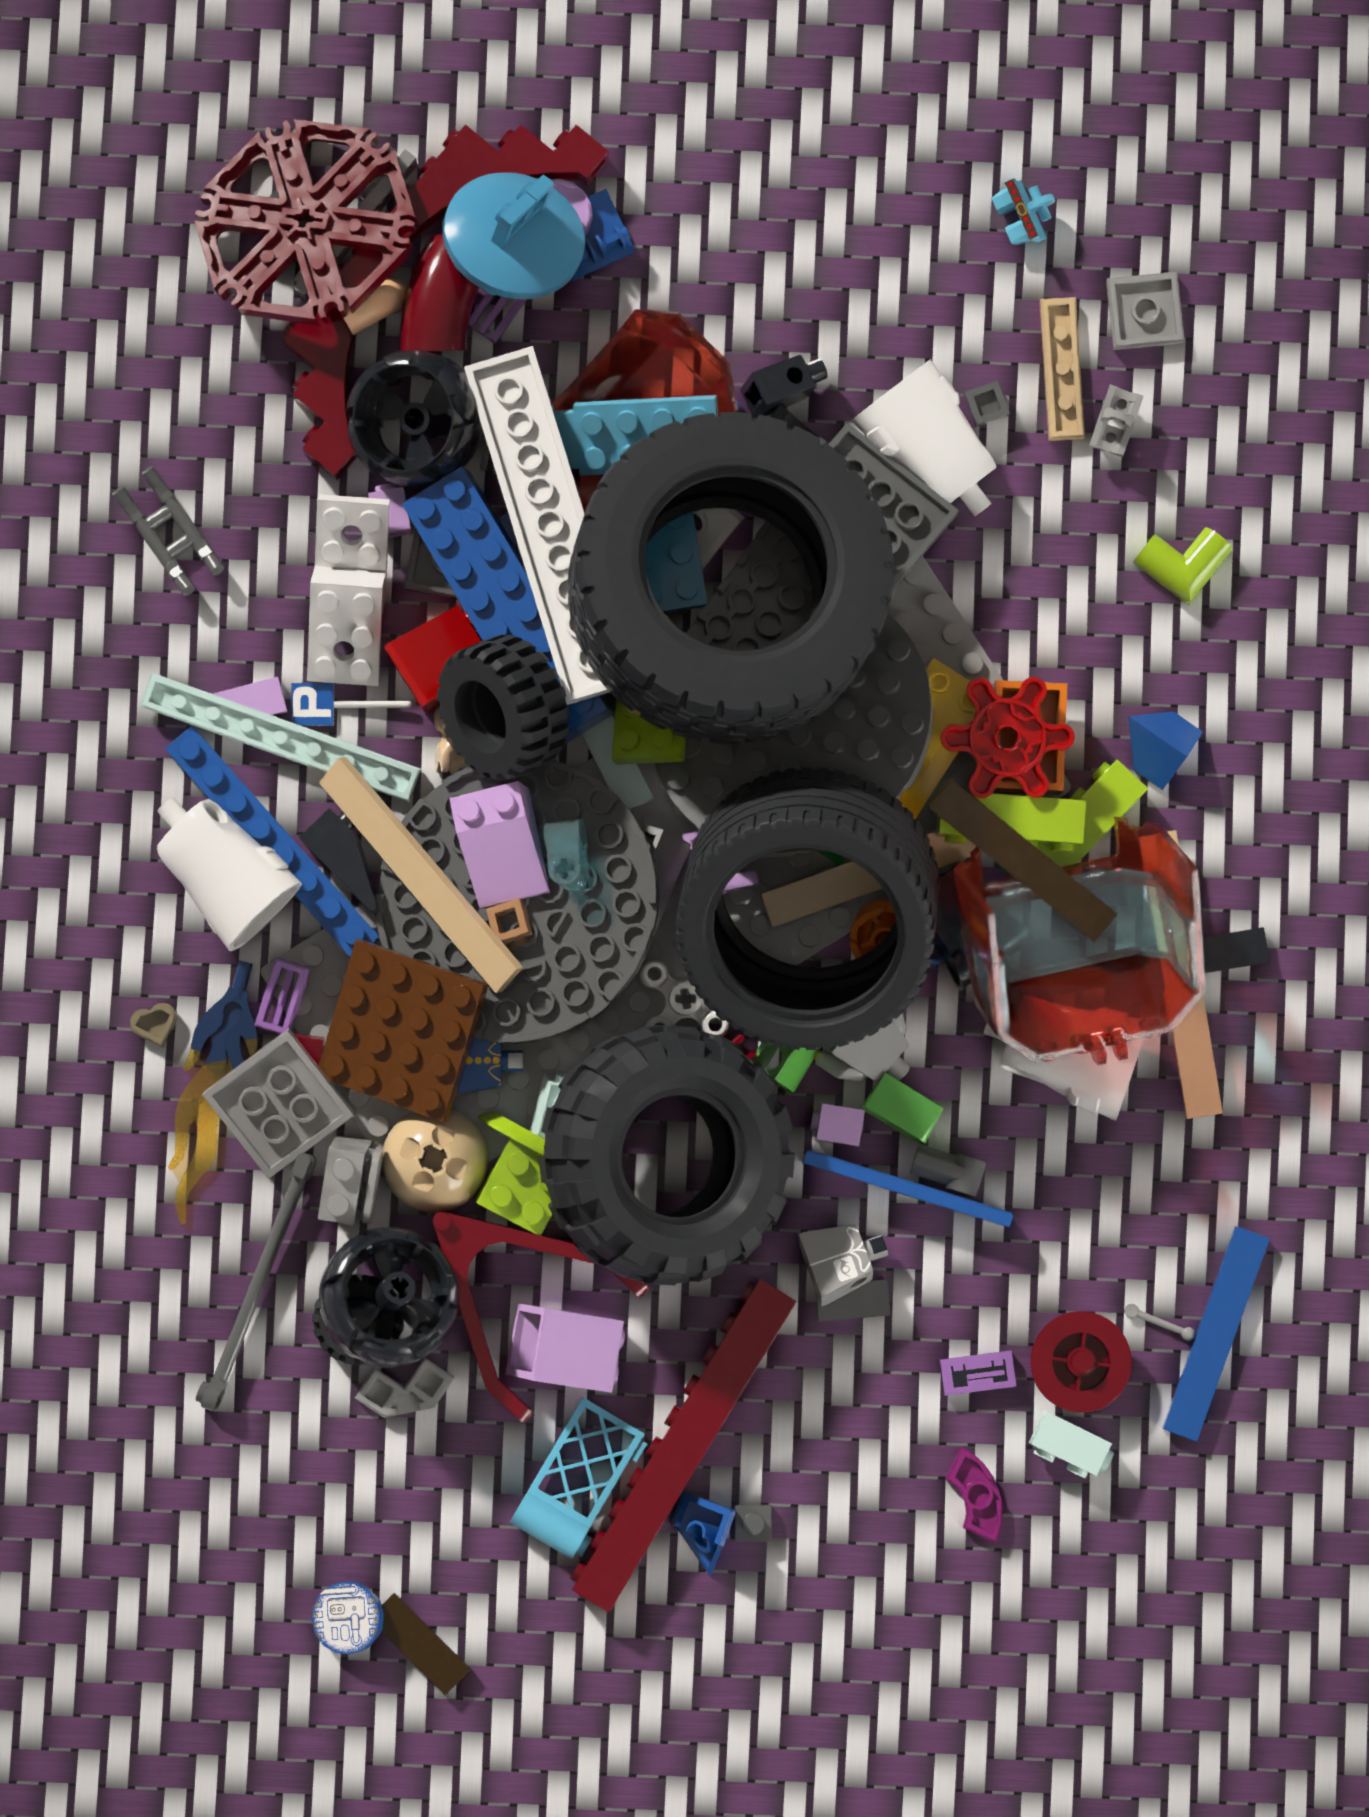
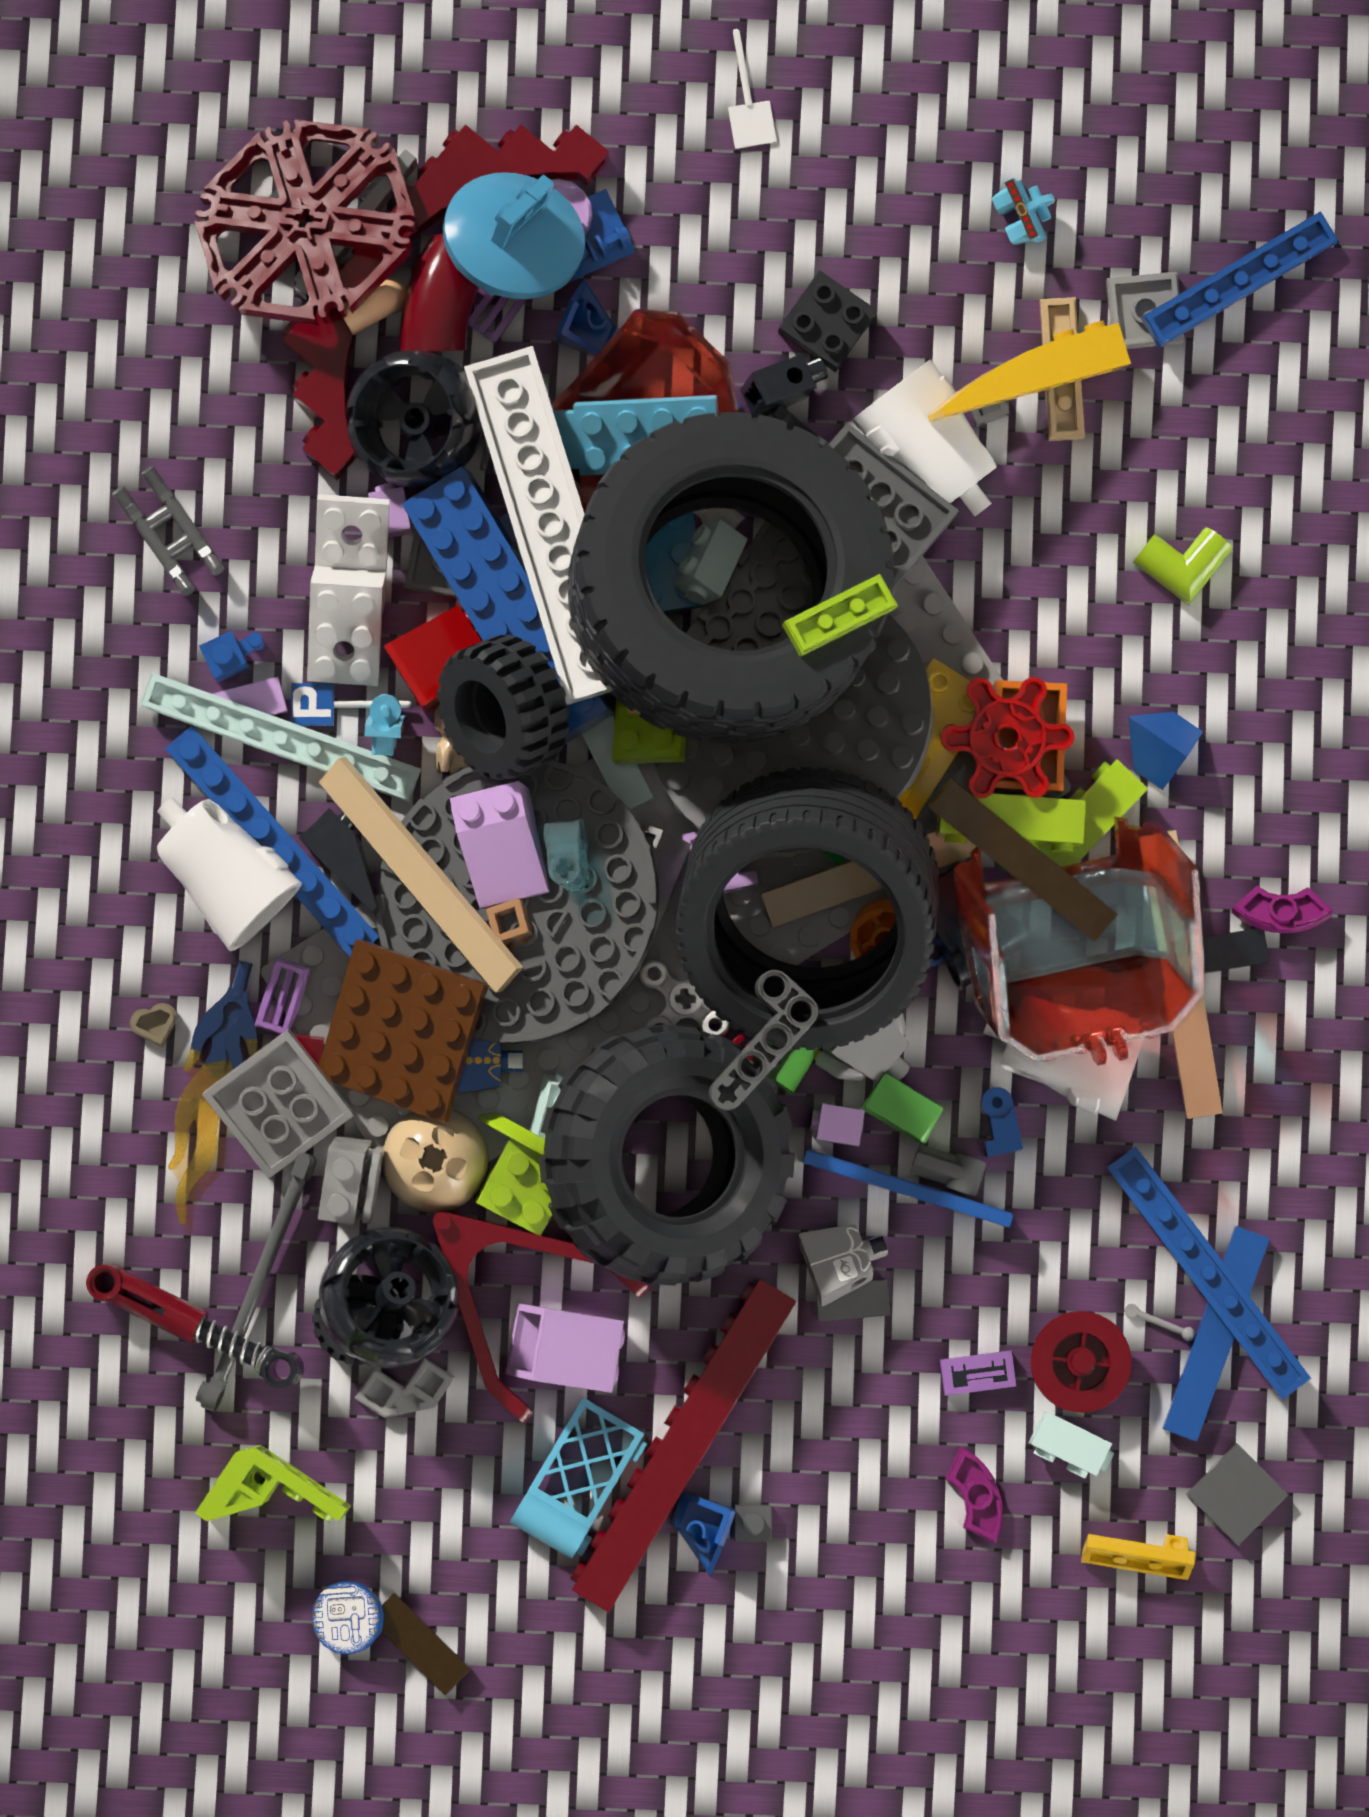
(190, 1323): none -> piece
(227, 656): none -> blue brick
(239, 1491): none -> lime bracket
(384, 724): none -> medium azure hips
(585, 323): none -> blue slope
(710, 562): none -> light aqua brick
(752, 122): none -> white piece
(758, 1047): none -> dark grey beam
(827, 320): none -> black brick
(839, 615): none -> lime tile
(1002, 1120): none -> blue leg
(1054, 364): none -> yellow slope
(1121, 407): light grey hips -> none
(1168, 1560): none -> yellow hinge
(1209, 1273): none -> blue plate
(1237, 1494): none -> dark grey tile
(1239, 279): none -> blue tile
(1282, 912): none -> magenta tile

